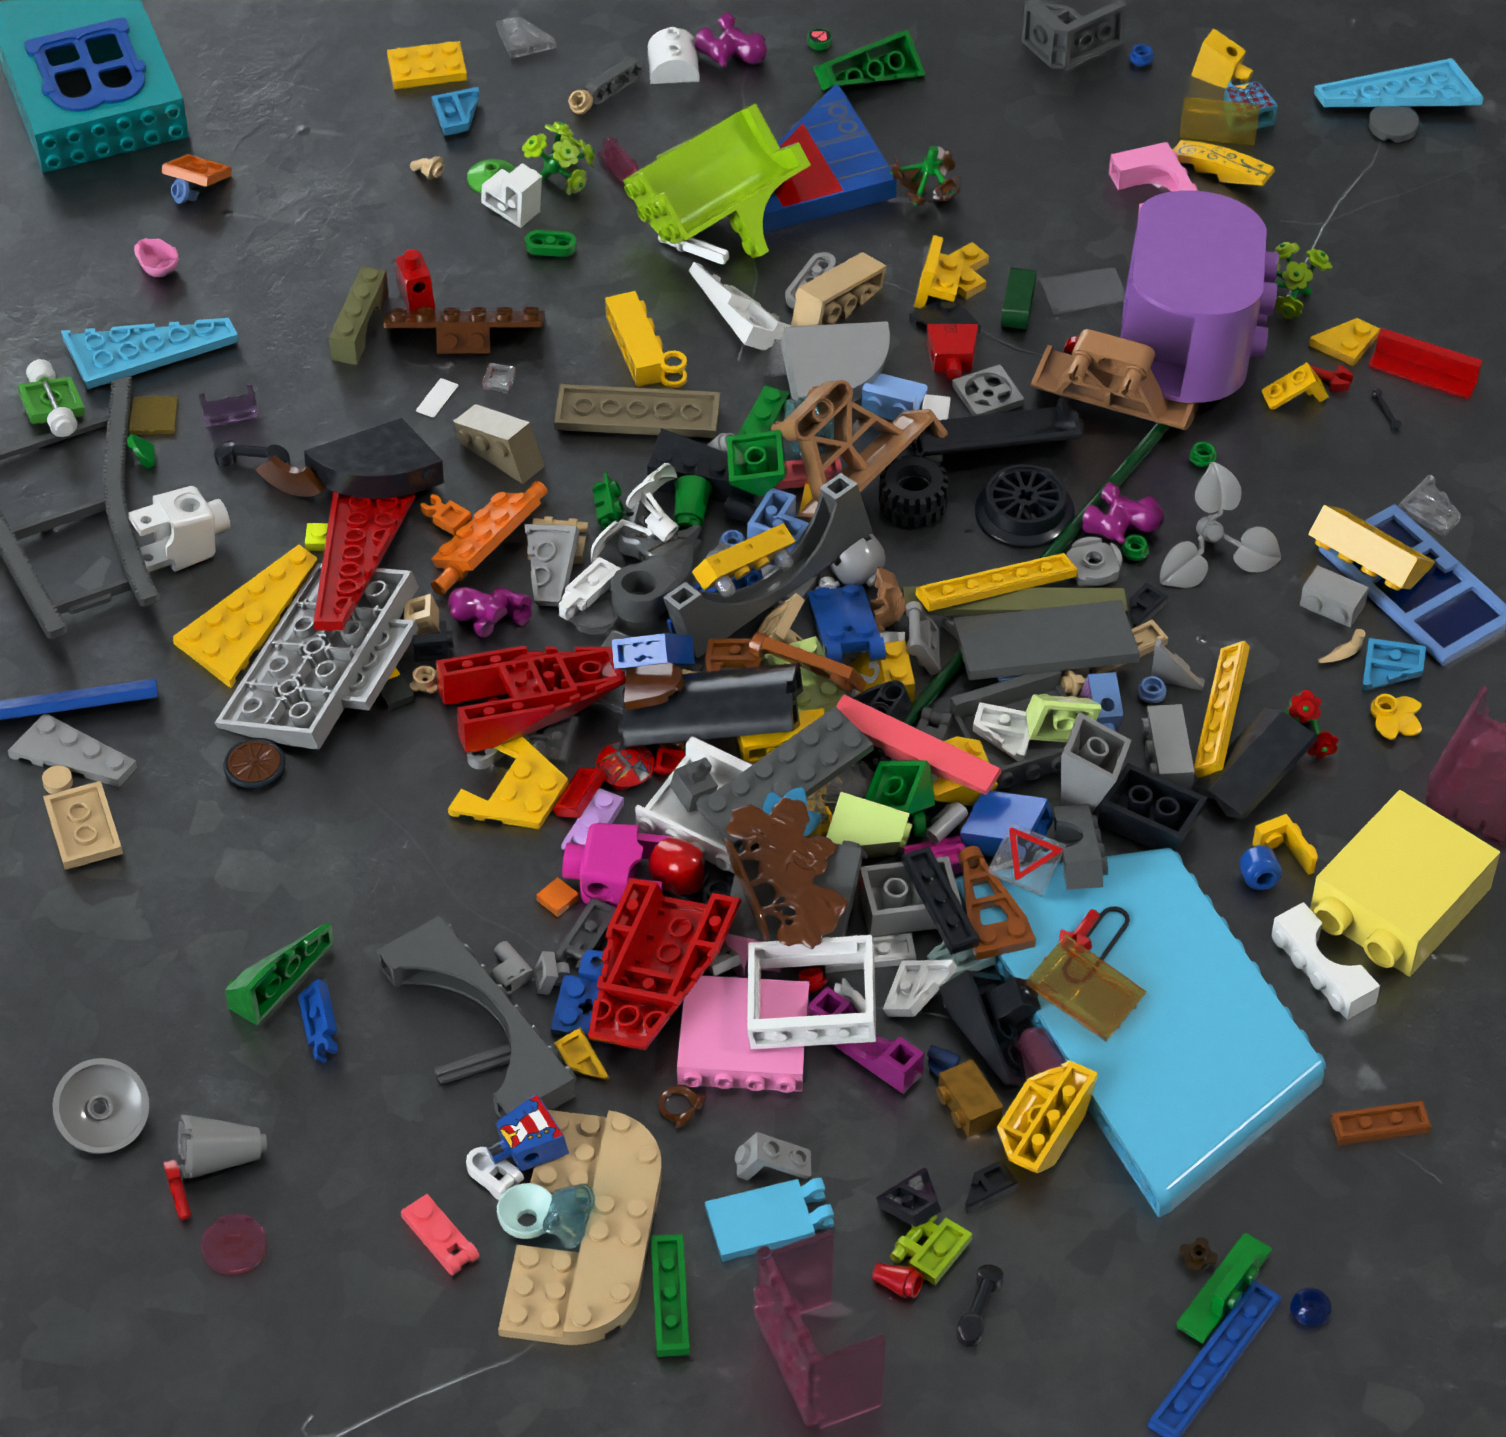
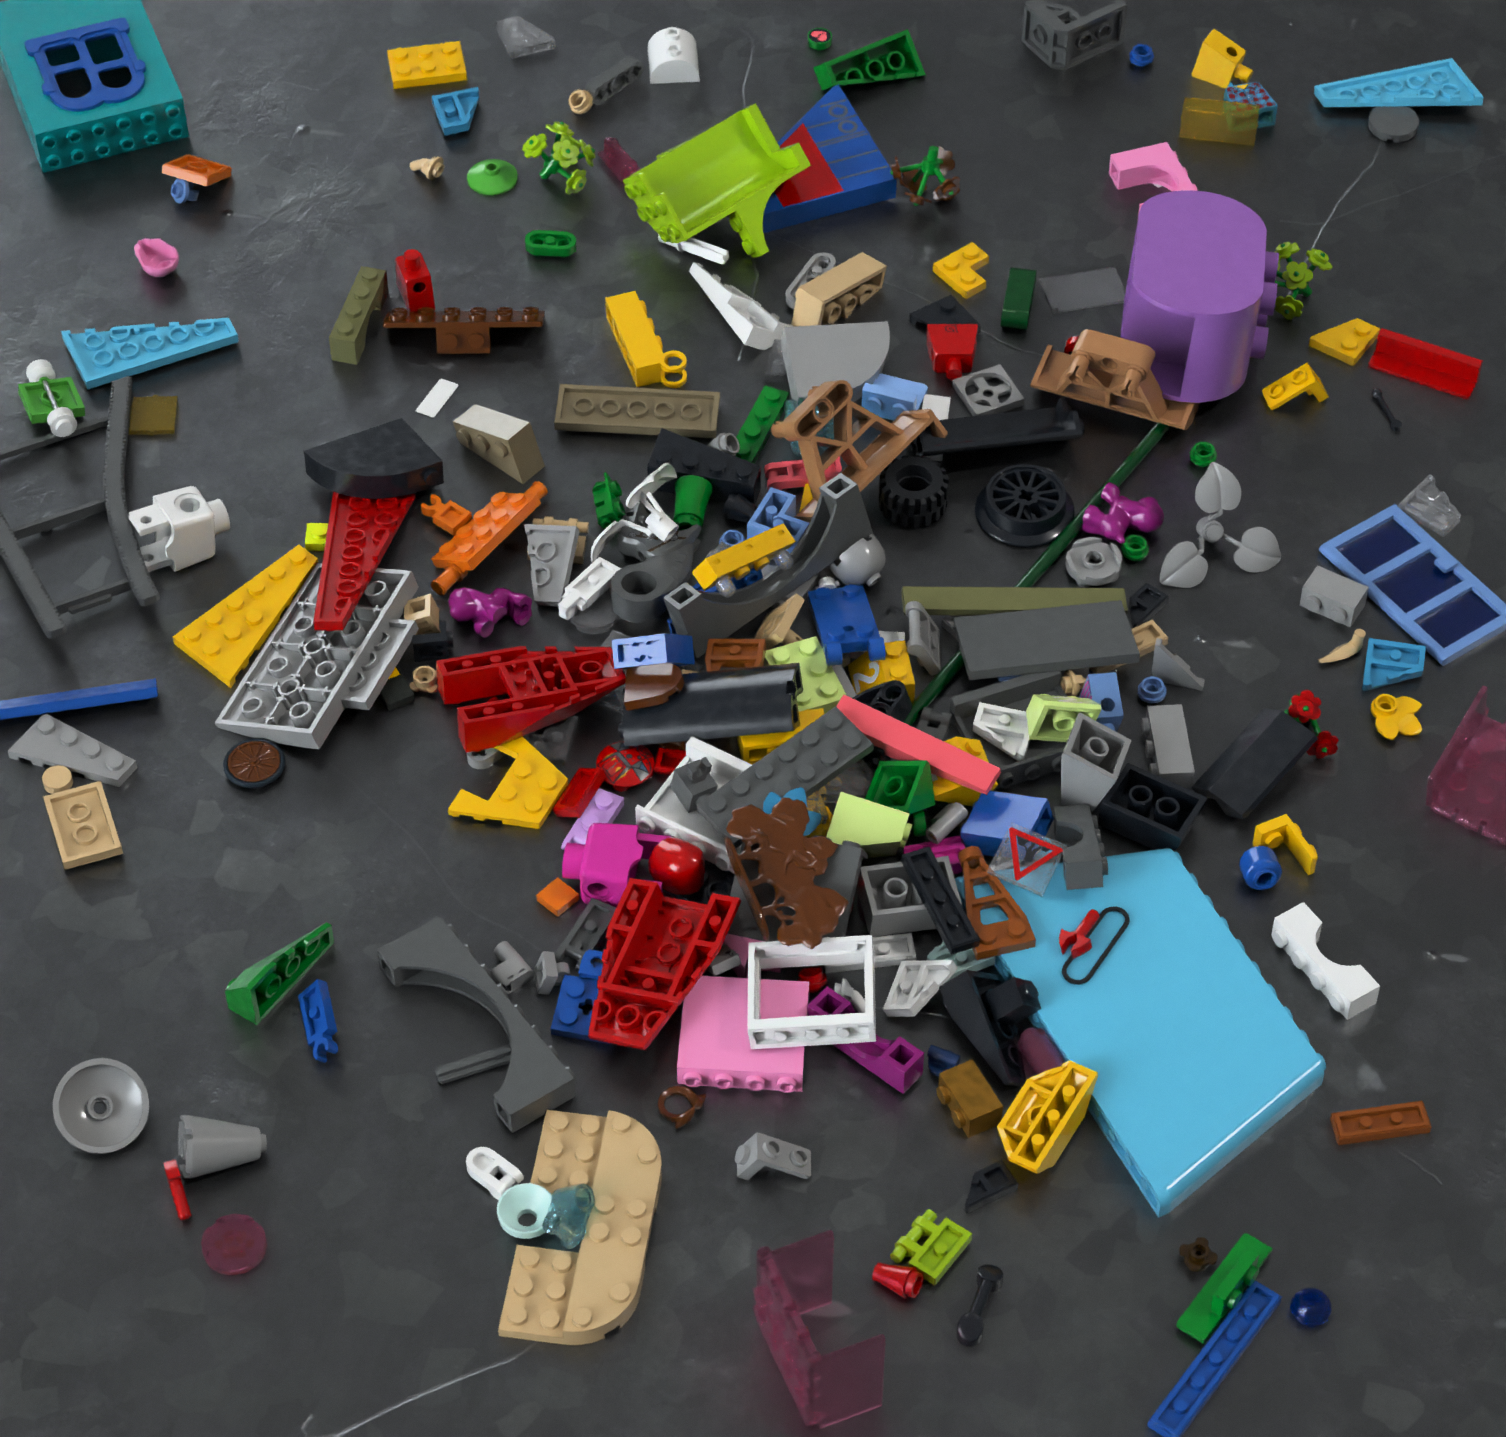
(143, 449): green tile -> none
(227, 453): black bar -> none
(229, 408): clear purple hinge -> none
(289, 478): reddish brown tile -> none
(439, 1234): coral plate -> none
(499, 377): clear plate -> none
(514, 194): white brick -> none
(528, 1136): blue torso -> none
(580, 1056): yellow tile -> none
(670, 1295): green plate -> none
(732, 42): magenta animal -> none
(756, 461): green slope -> none
(767, 1217): medium azure tile -> none
(843, 675): dark orange plate -> none
(890, 600): medium nougat cylinder -> none
(911, 1199): black wing -> none
(939, 275): yellow bracket -> none
(996, 582): yellow tile -> none
(1086, 988): clear orange piece -> none
(1221, 709): yellow tile -> none
(1226, 163): yellow slope -> none
(1338, 379): red bar -> none
(1369, 547): yellow slope -> none
(1403, 883): light yellow brick -> none

